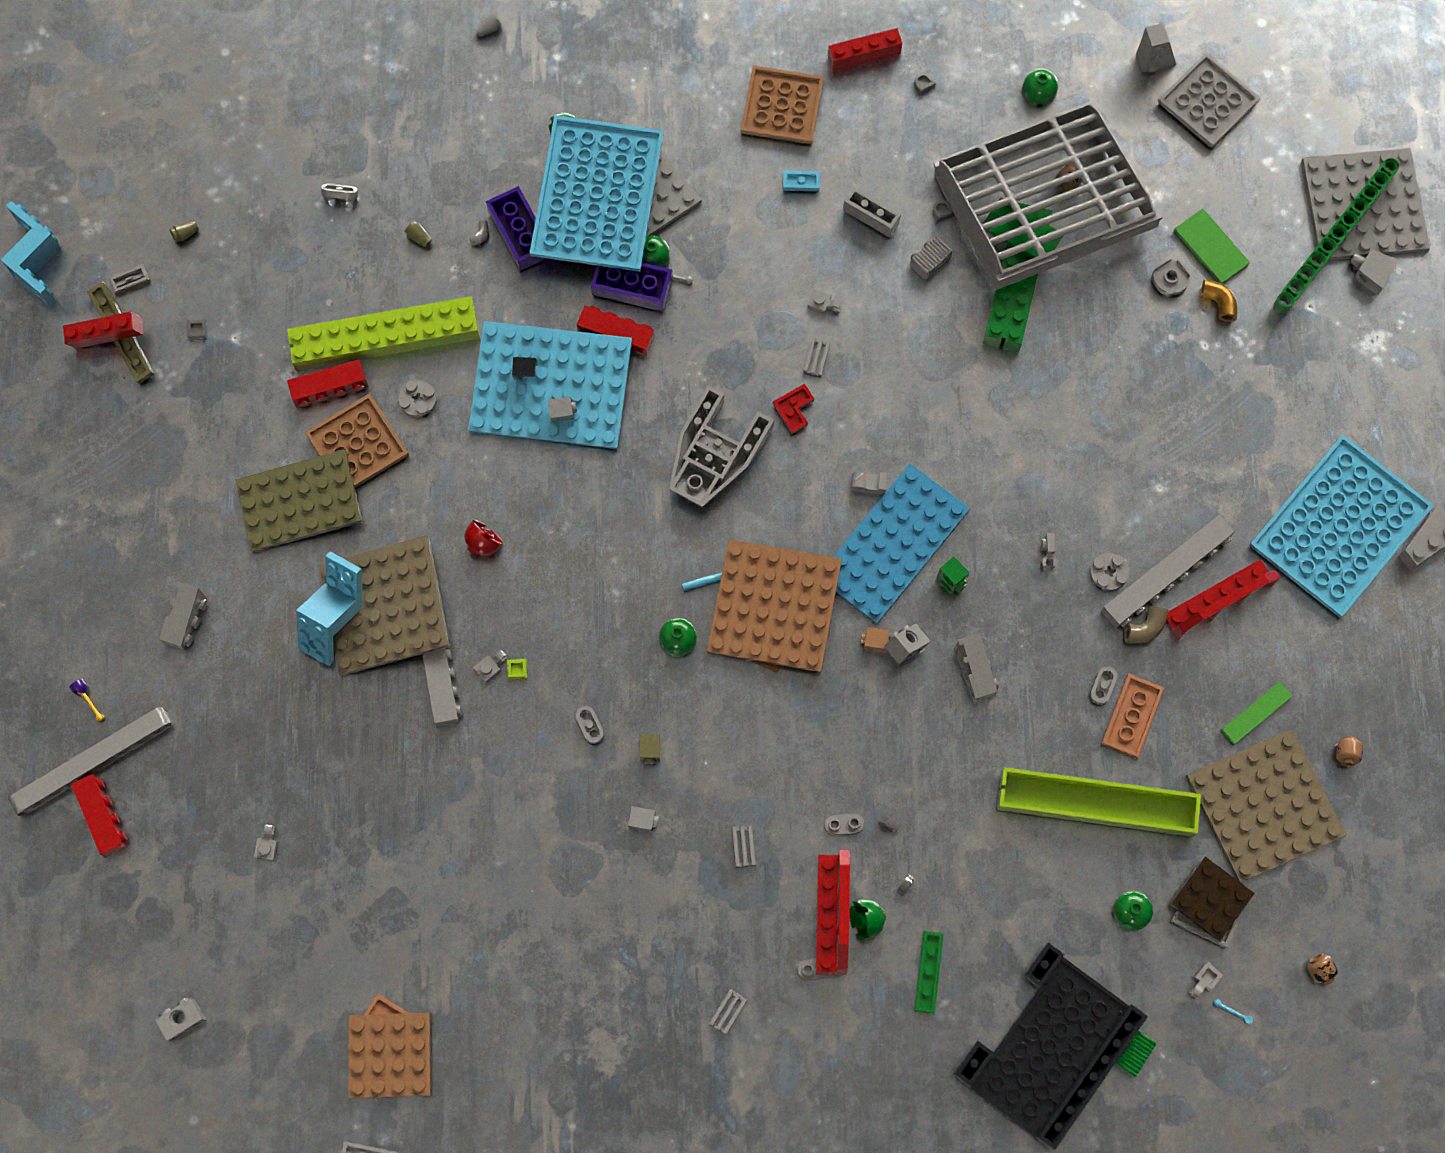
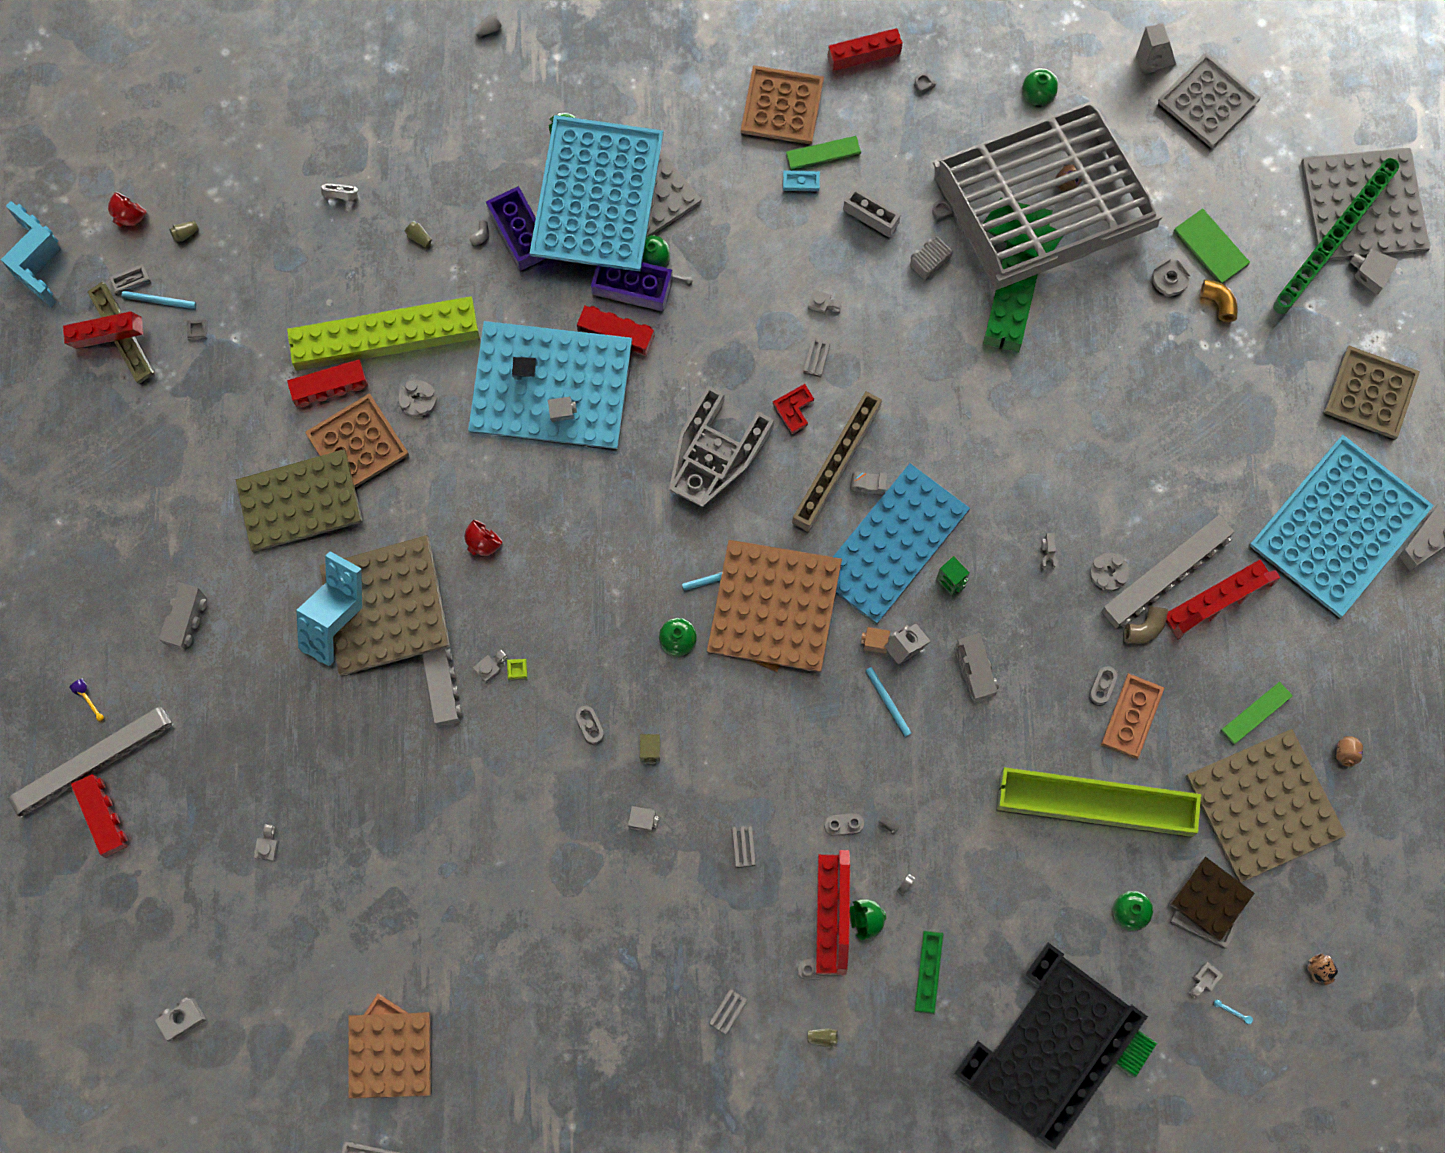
(124, 210): none -> red cylinder
(158, 300): none -> medium azure bar
(823, 152): none -> bright green tile
(823, 1037): none -> olive cone
(837, 461): none -> dark tan brick
(888, 702): none -> medium azure bar
(1372, 392): none -> dark tan plate

